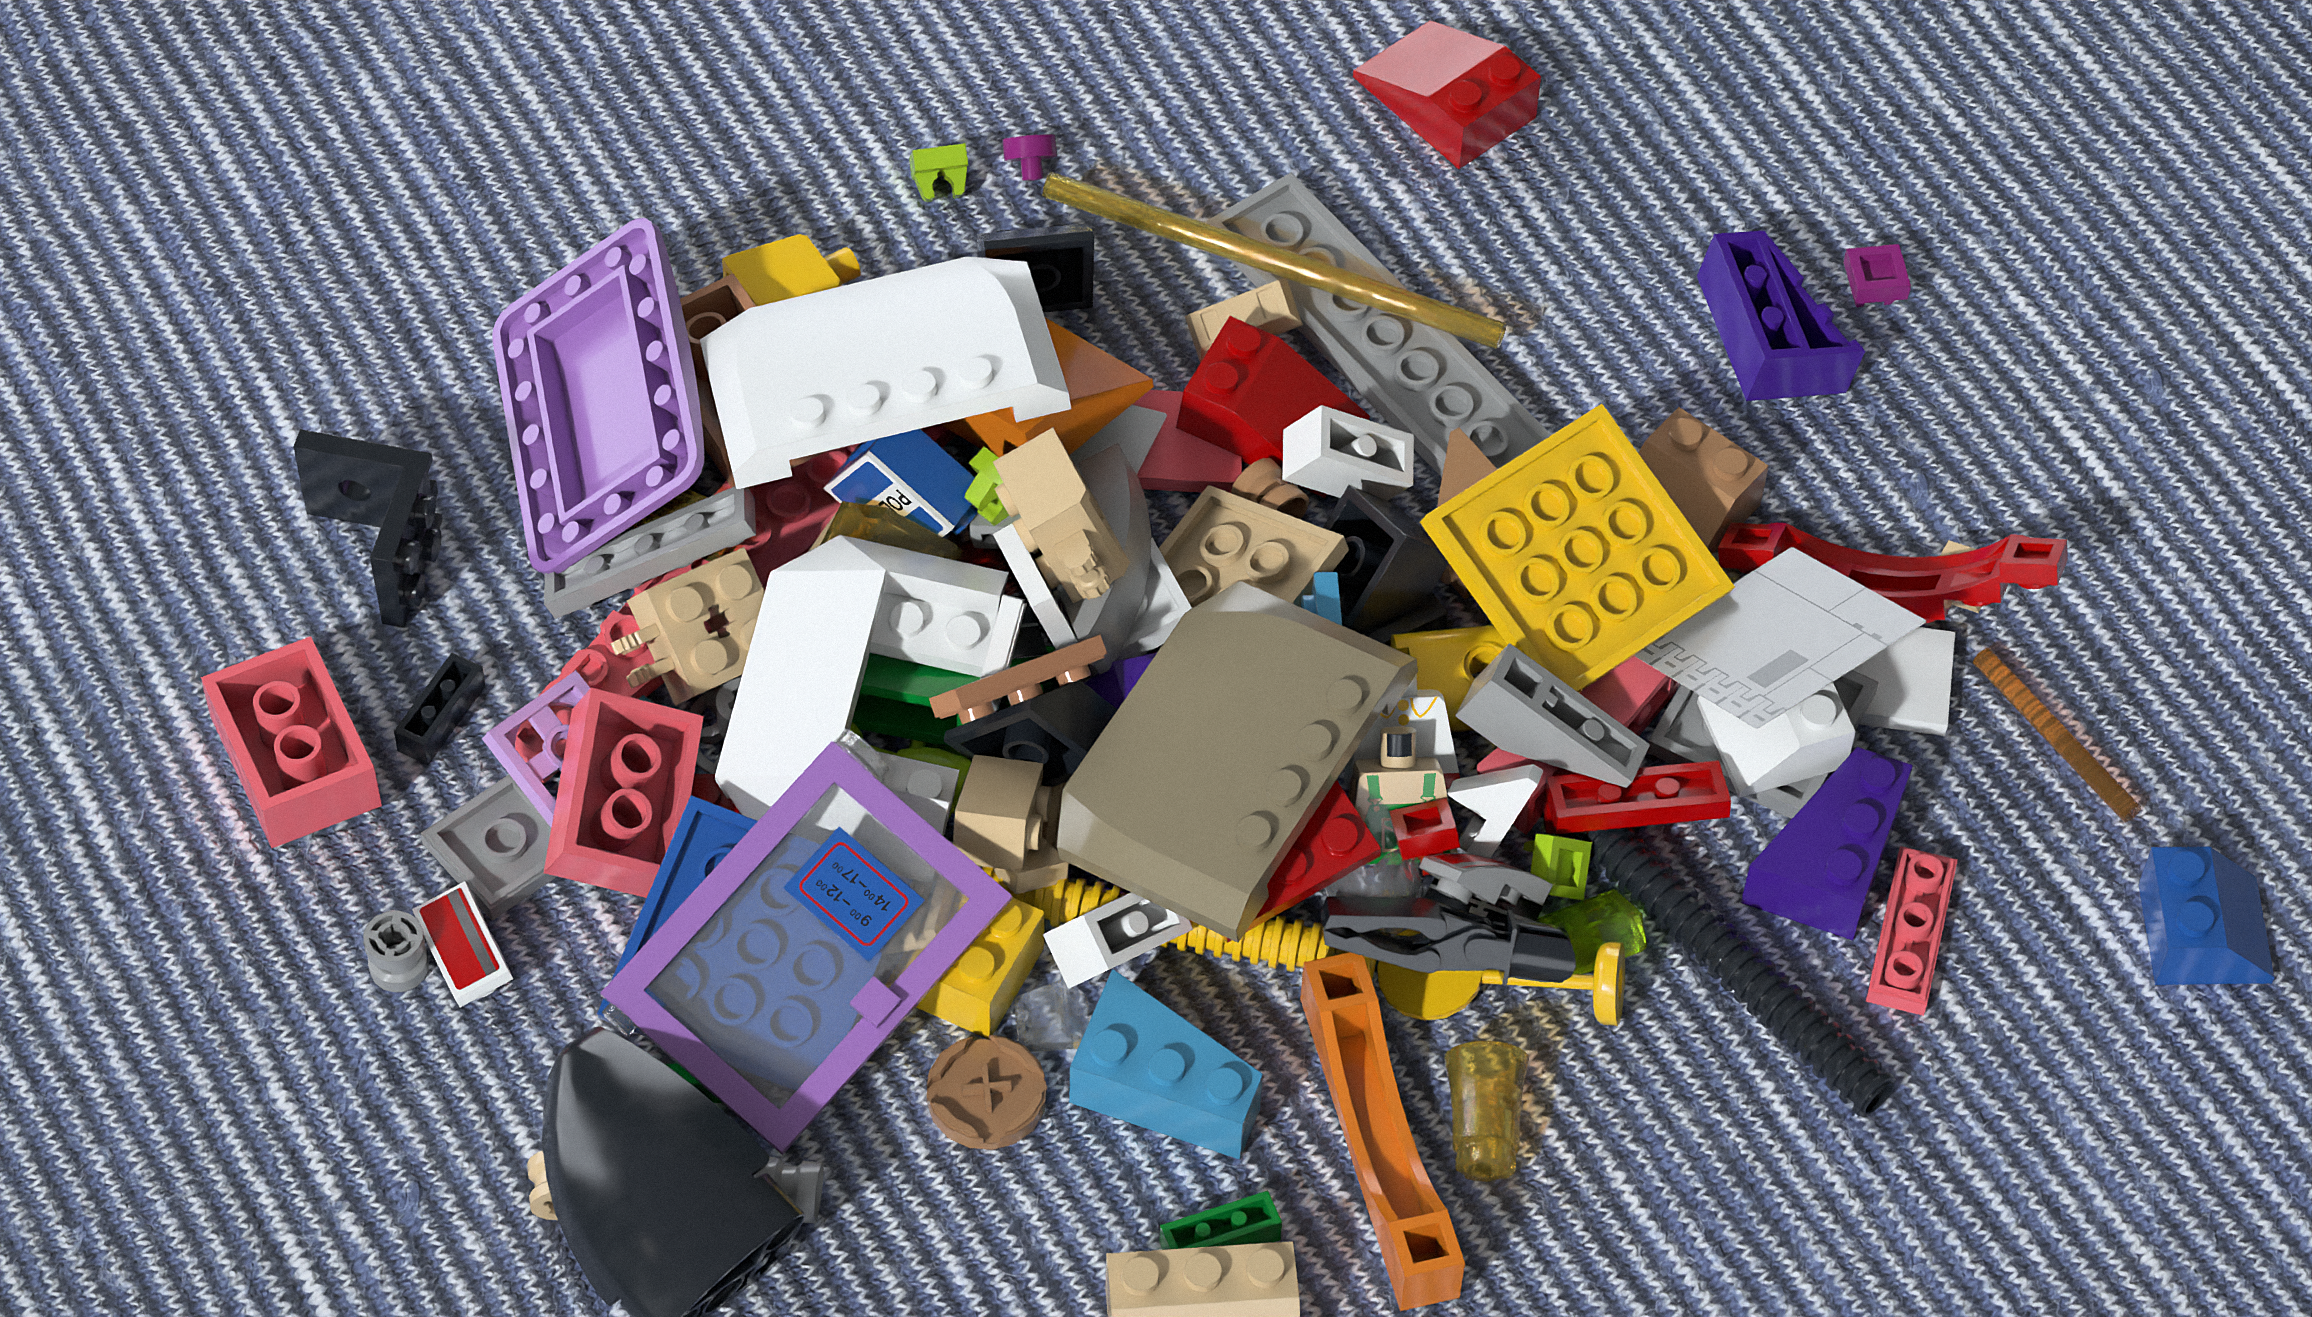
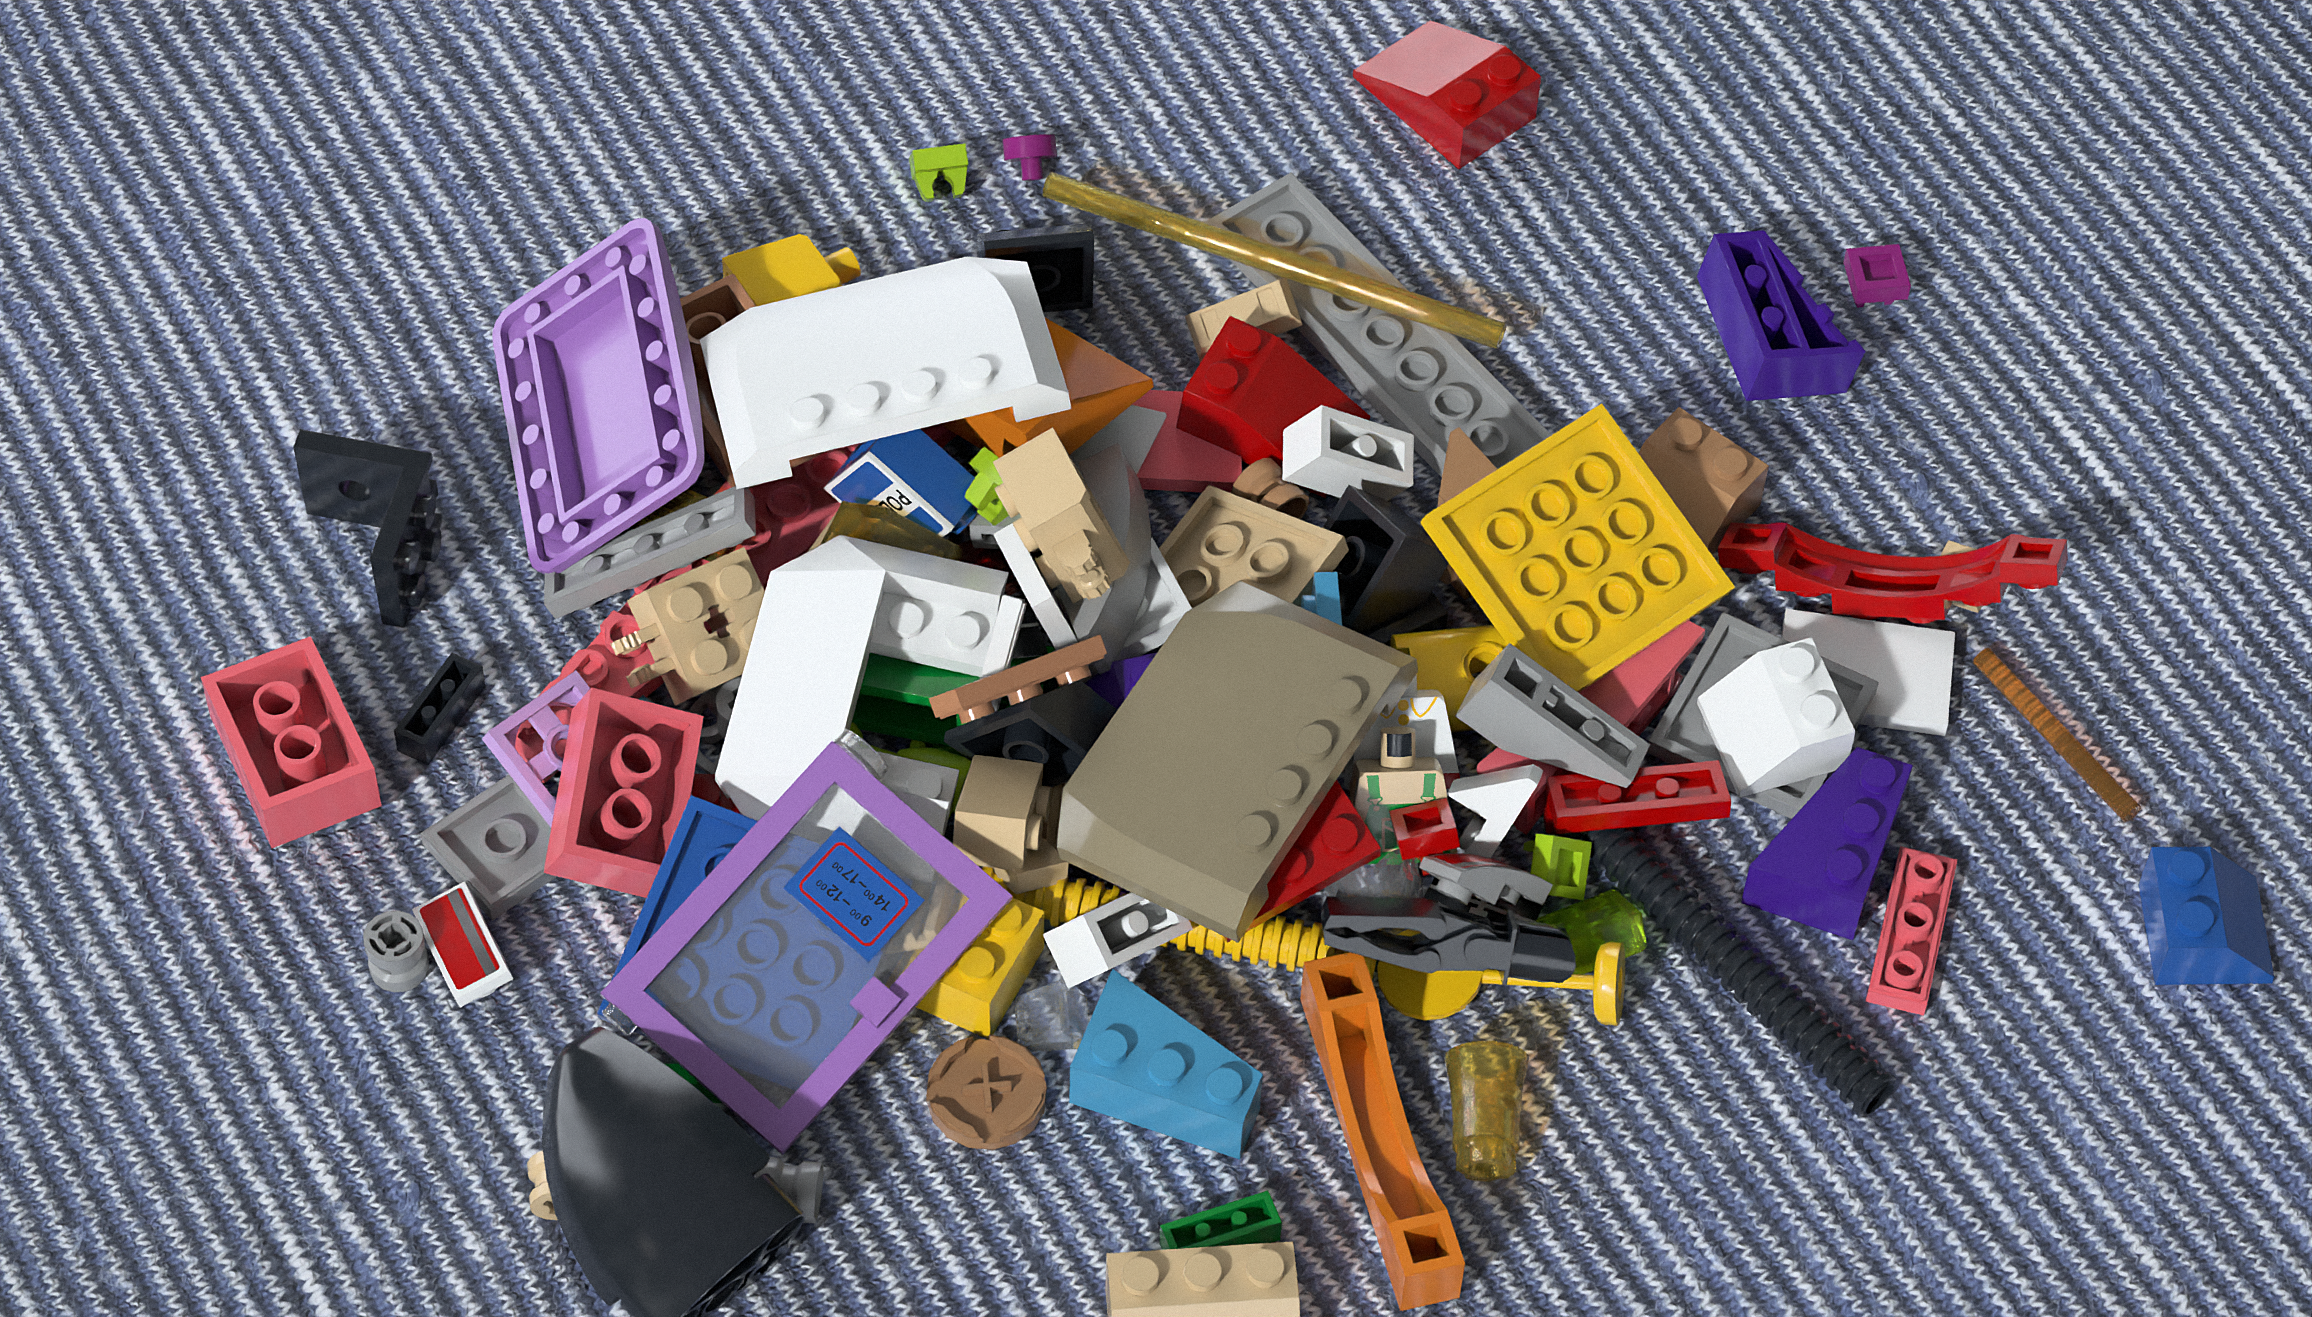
(1779, 638): sticker -> none

